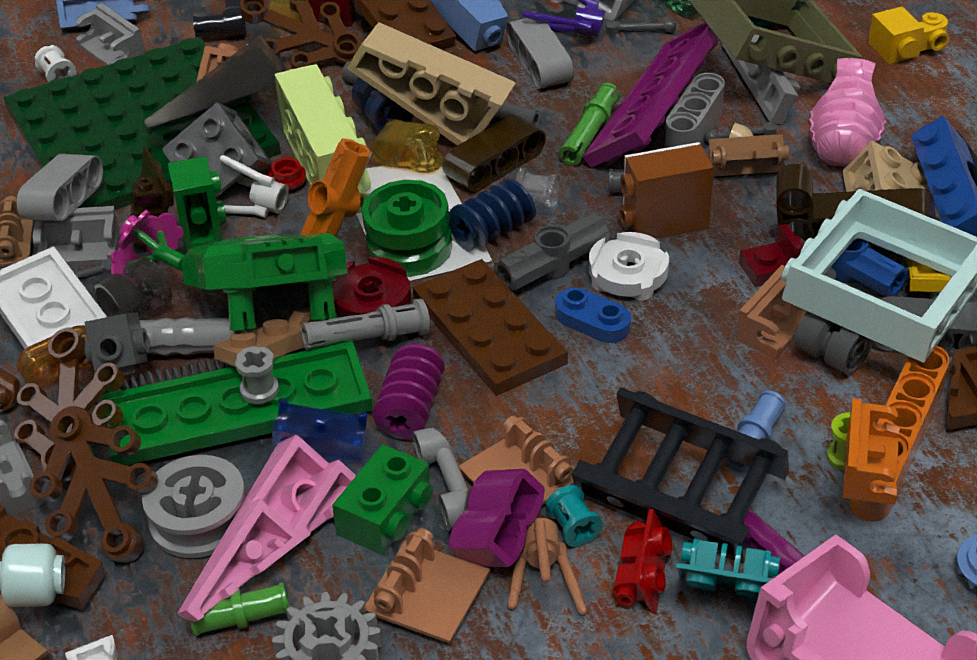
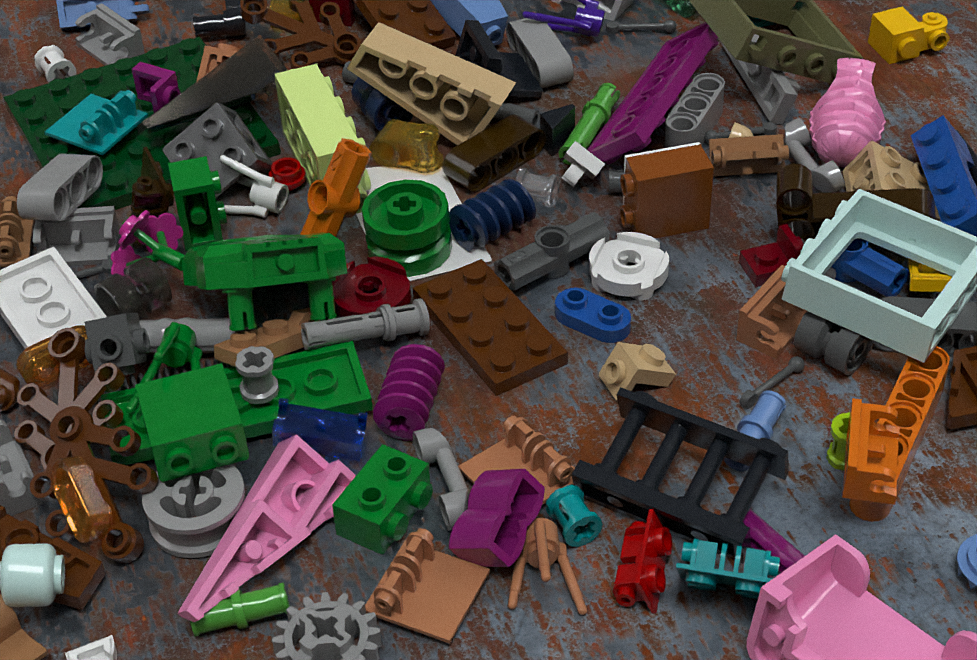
(80, 499): none -> clear orange plate
(98, 122): none -> teal hinge
(155, 84): none -> magenta bracket
(175, 350): none -> green plant
(192, 422): none -> green panel
(478, 49): none -> black bracket
(557, 127): none -> black slope
(581, 163): none -> white tile
(633, 365): none -> tan bracket
(749, 397): none -> dark grey hinge
(826, 177): none -> light grey bar

